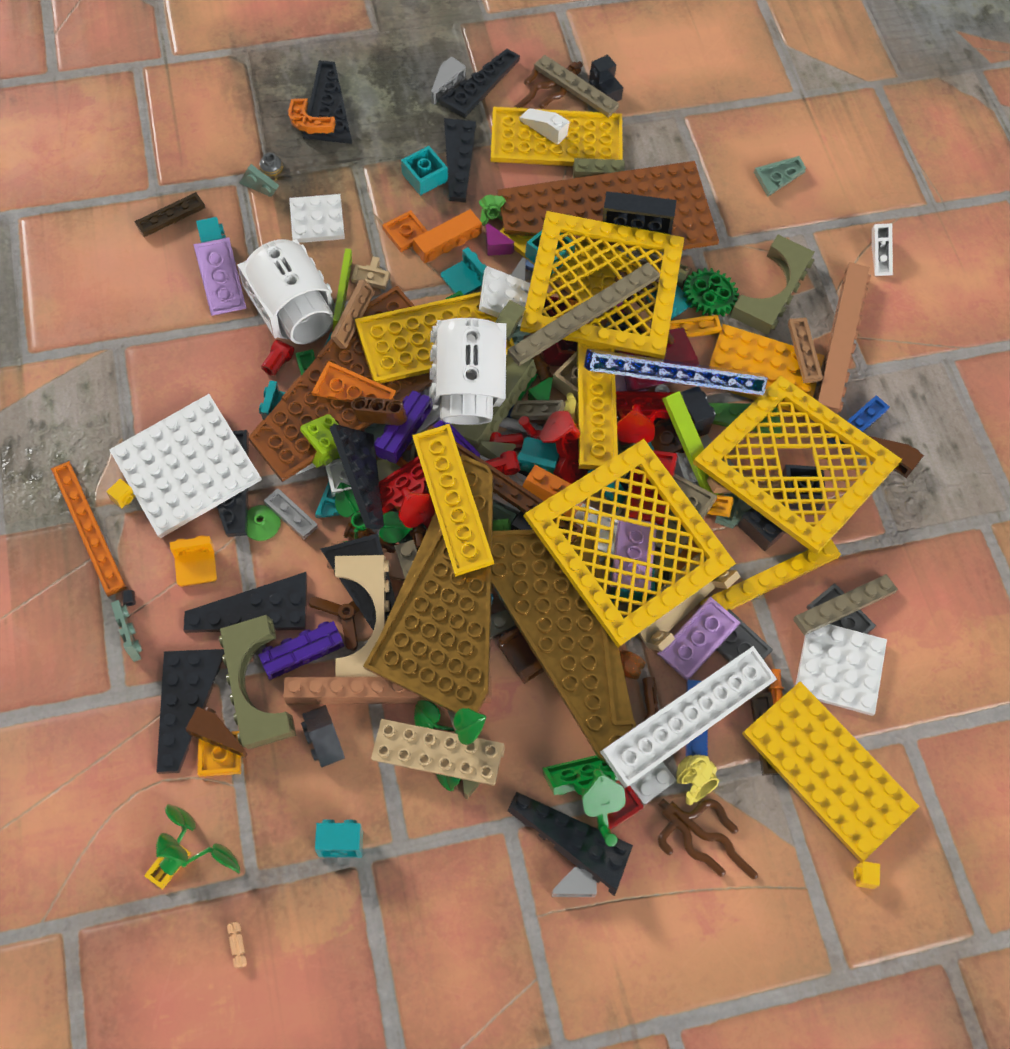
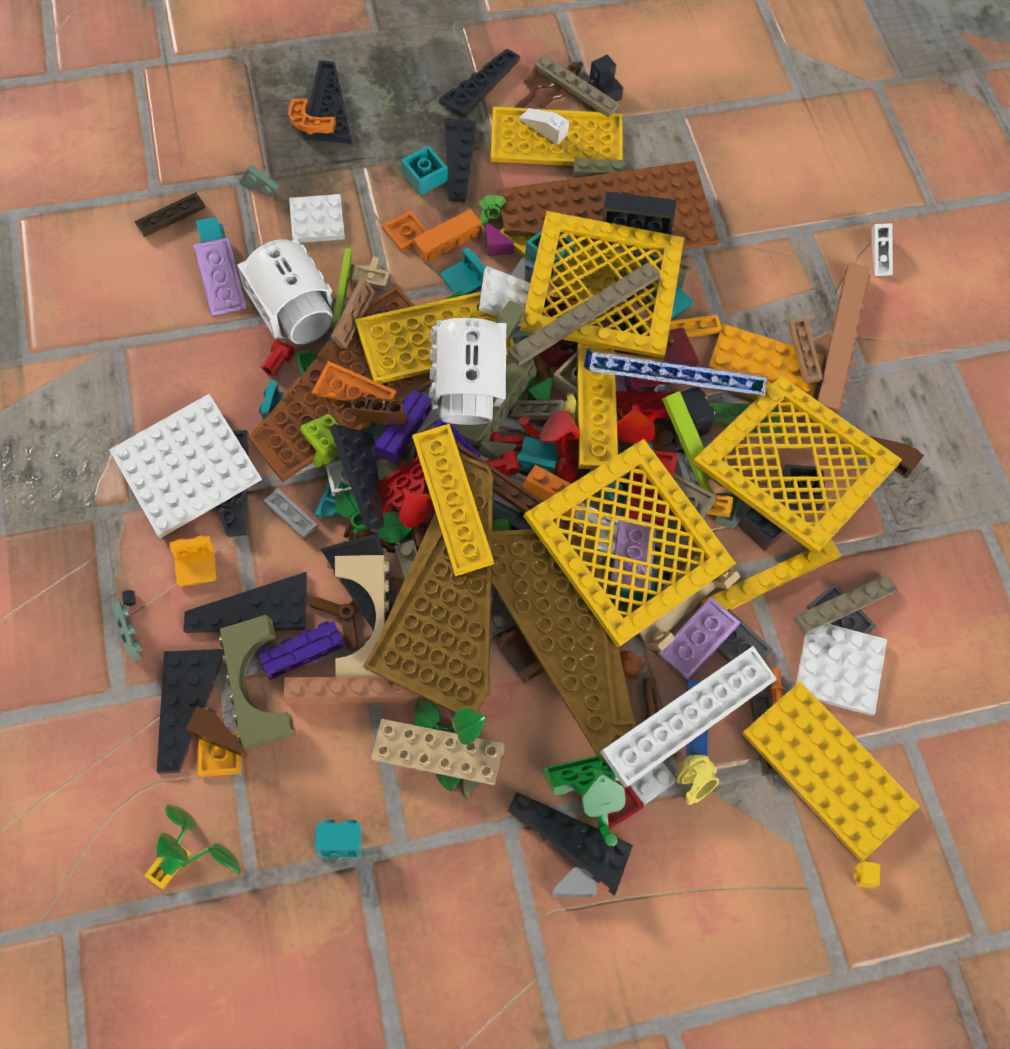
(88, 529): orange tile -> none
(121, 493): yellow plate -> none
(236, 944): light nougat axle -> none
(262, 530): bright green dish -> none
(270, 164): dark grey piece -> none
(321, 732): black brick -> none
(449, 76): light grey slope -> none
(684, 821): reddish brown plant -> none
(710, 292): green gear -> none
(764, 312): olive arch -> none
(778, 174): sand green wing -> none
(866, 416): blue plate -> none

